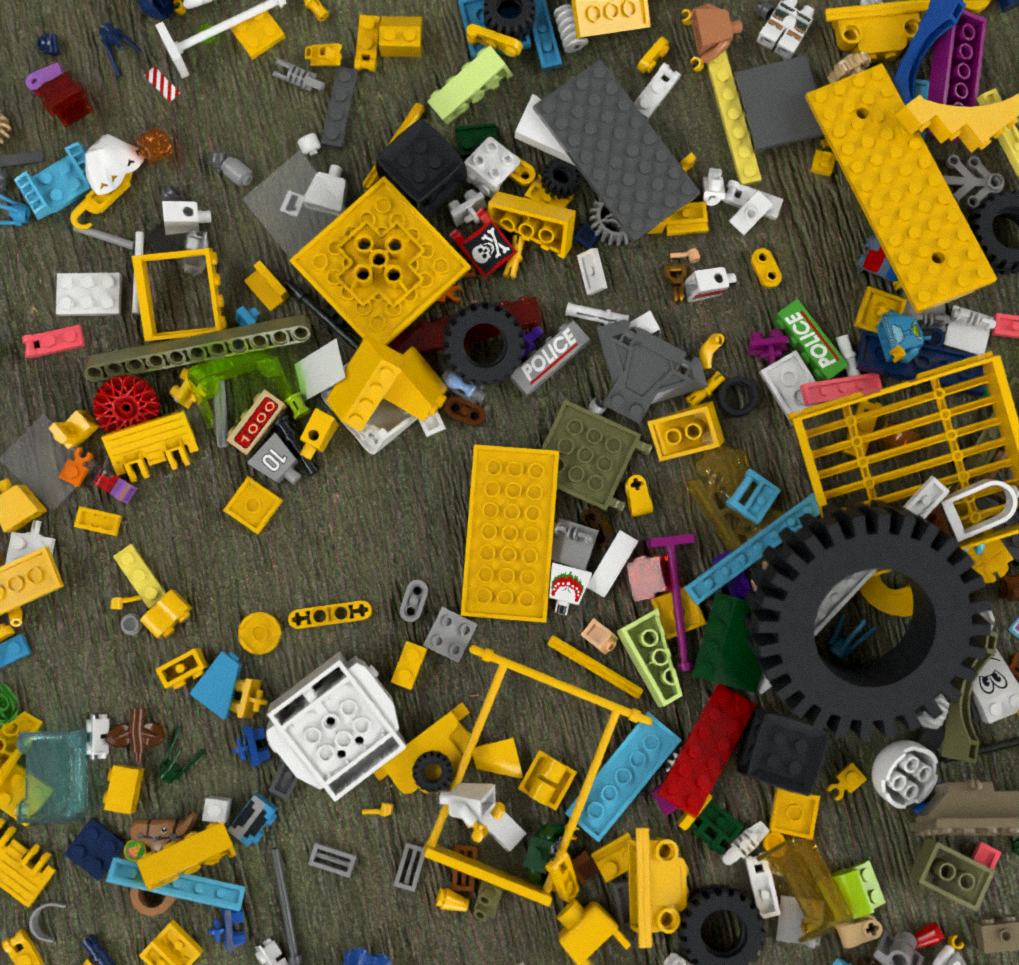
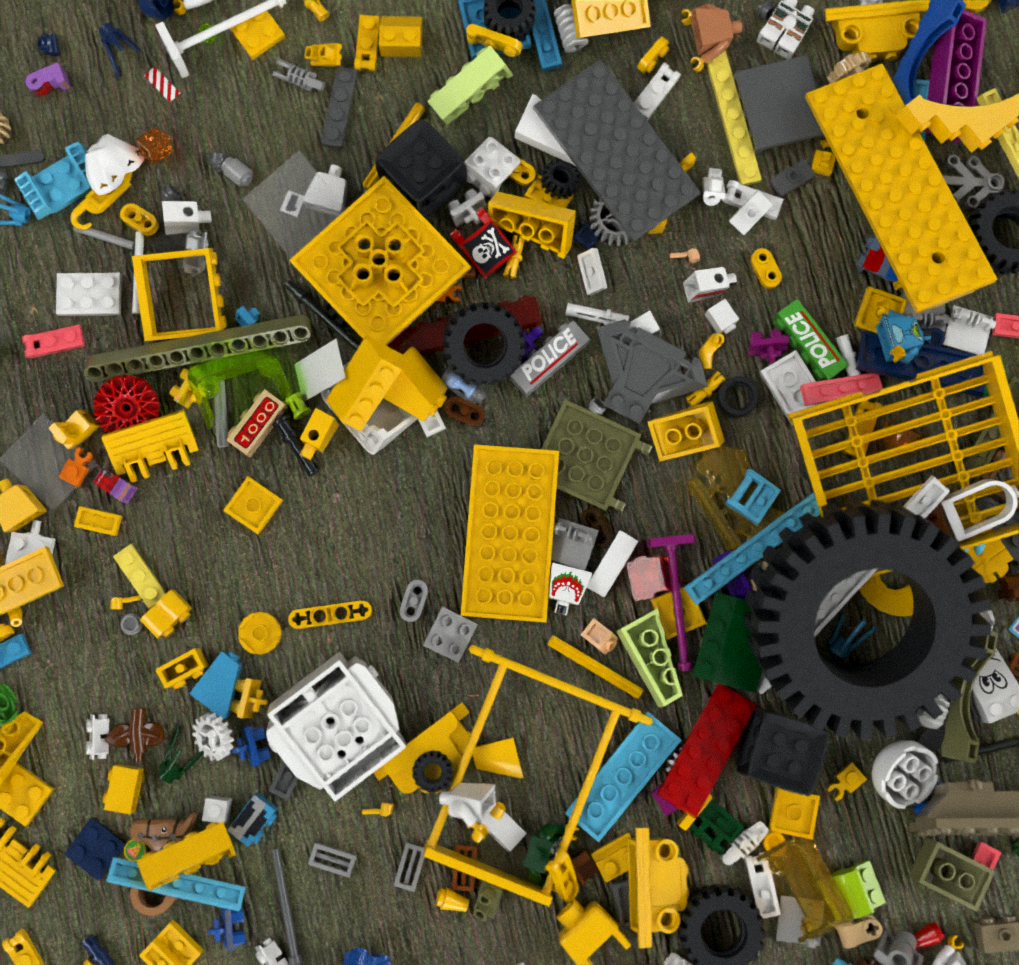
(33, 922): light grey helmet -> none
(54, 776): clear light blue windscreen -> none
(65, 99): clear red plate -> none
(141, 219): none -> yellow plate
(213, 736): none -> white gear
(266, 287): yellow panel -> none
(276, 461): light grey torso -> none
(309, 144): white piece -> none
(409, 665): yellow brick -> none
(472, 136): dark green plate -> none
(547, 780): yellow plate -> none
(638, 501): yellow piece -> none
(676, 294): pearl gold piece -> none
(688, 220): yellow plate -> none
(722, 317): none -> white brick
(792, 178): none -> dark grey plate

